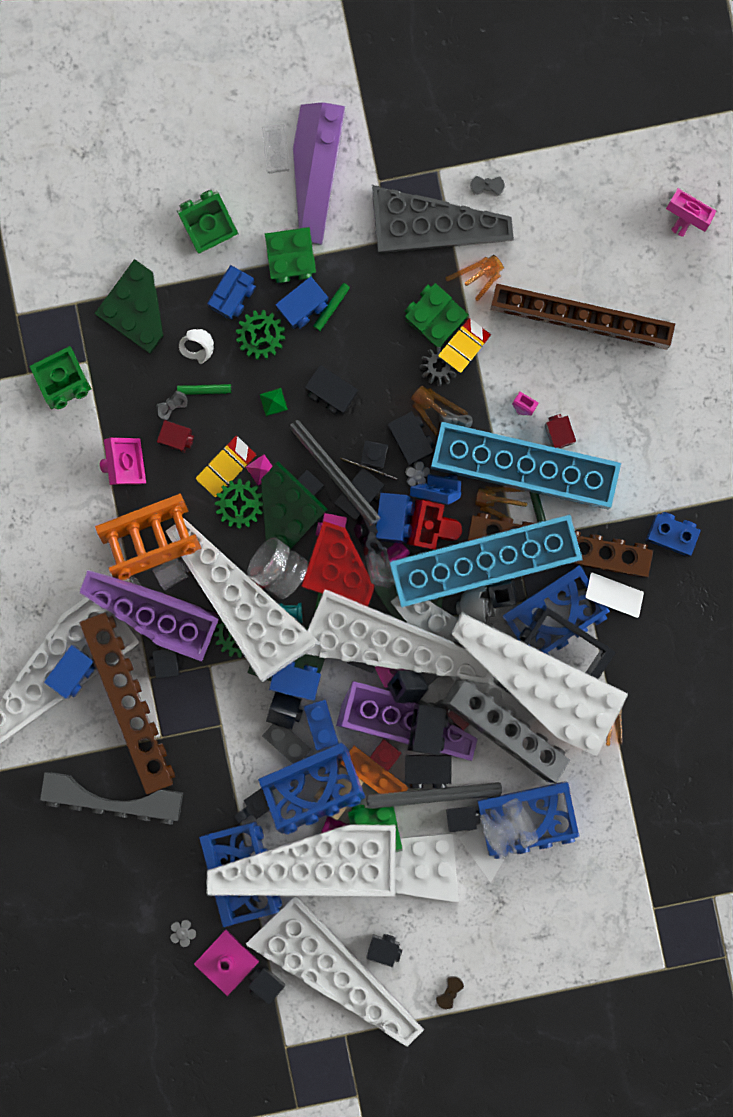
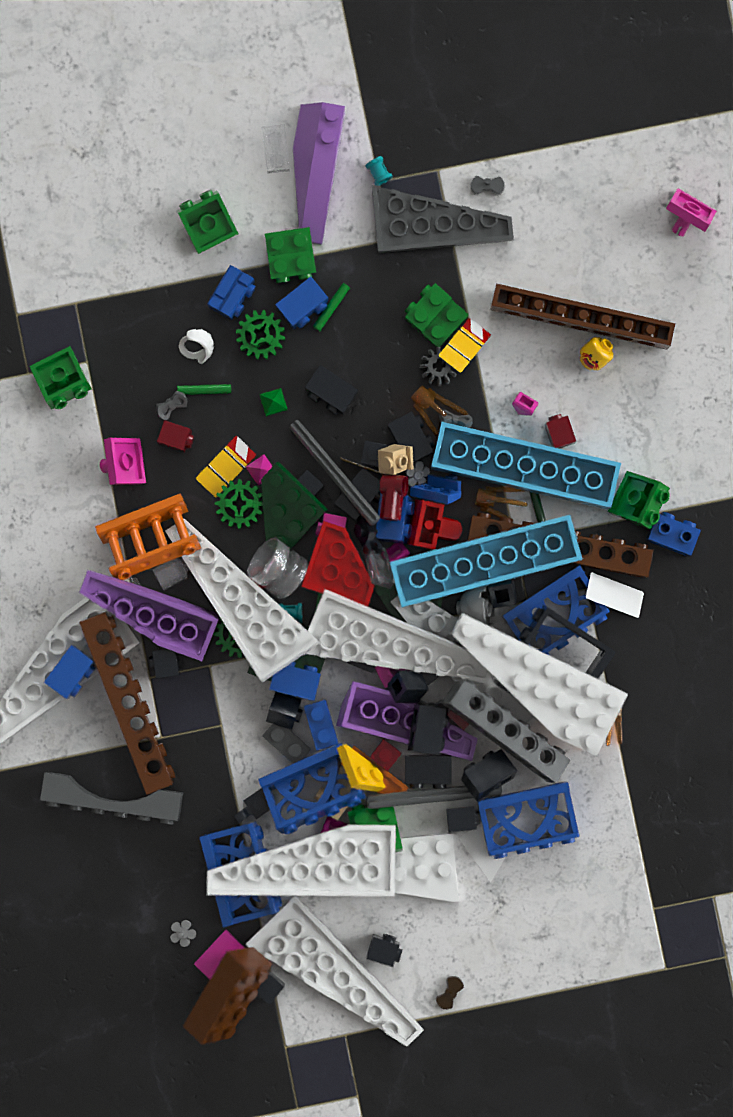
(134, 307): dark green plate -> none
(227, 995): none -> reddish brown brick
(360, 771): none -> yellow wing
(378, 171): none -> teal bush
(392, 490): none -> dark red piece
(395, 459): none -> tan brick
(488, 774): none -> black brick
(489, 267): clear orange plant -> none
(509, 828): clear wheel -> none
(596, 353): none -> yellow head
(639, 499): none -> green plate

